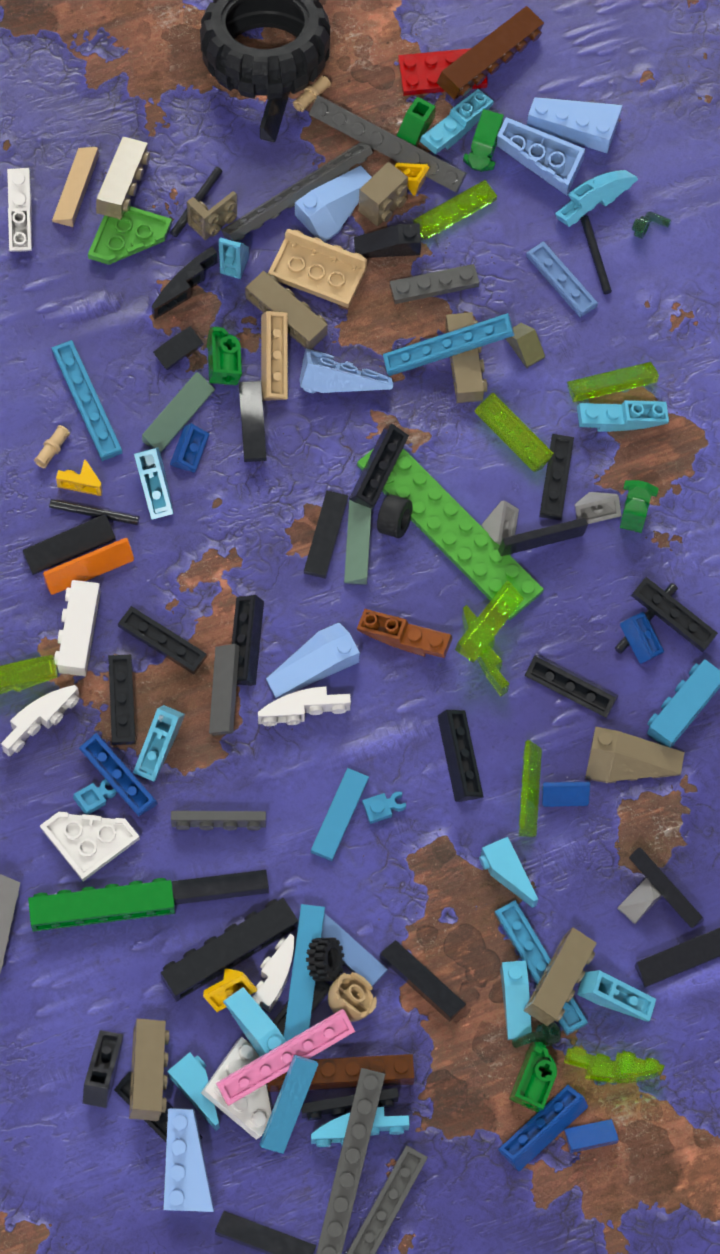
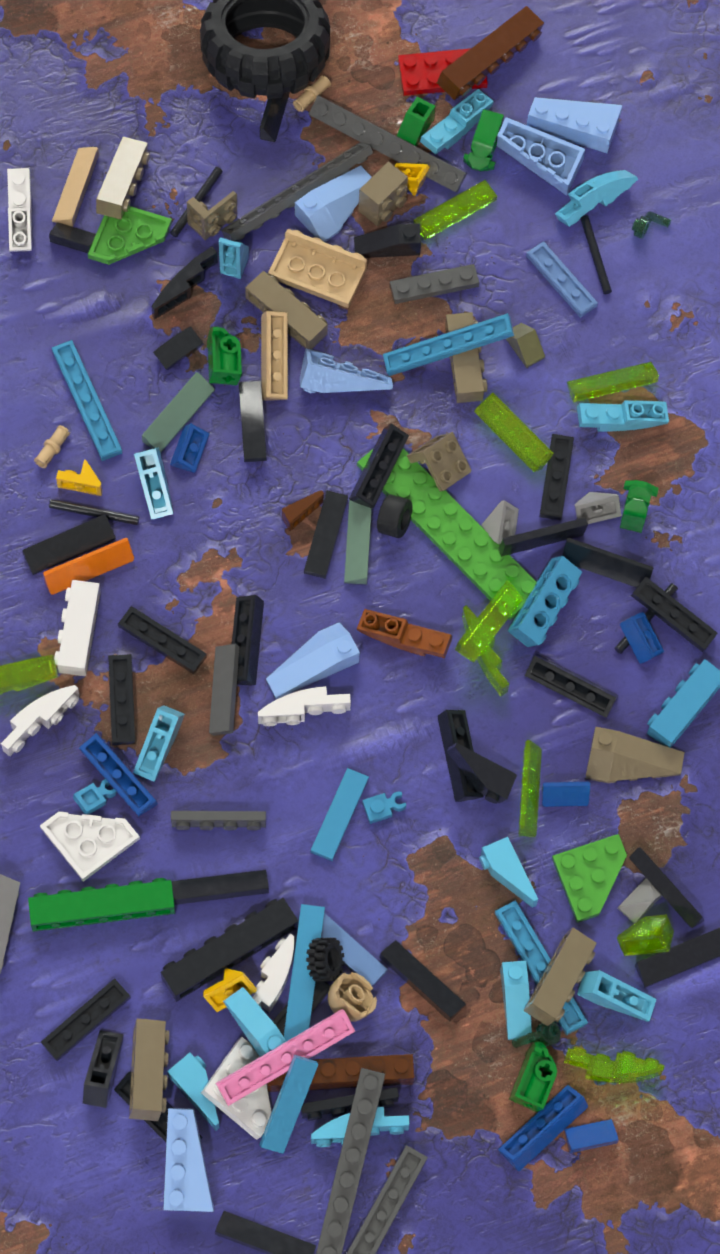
(71, 237): none -> black slope
(85, 1019): none -> black plate
(299, 510): none -> reddish brown slope
(443, 460): none -> dark tan bracket
(486, 776): none -> black slope
(523, 626): none -> dark azure brick
(590, 874): none -> bright green plate
(606, 563): none -> black slope
(647, 936): none -> clear neon green slope

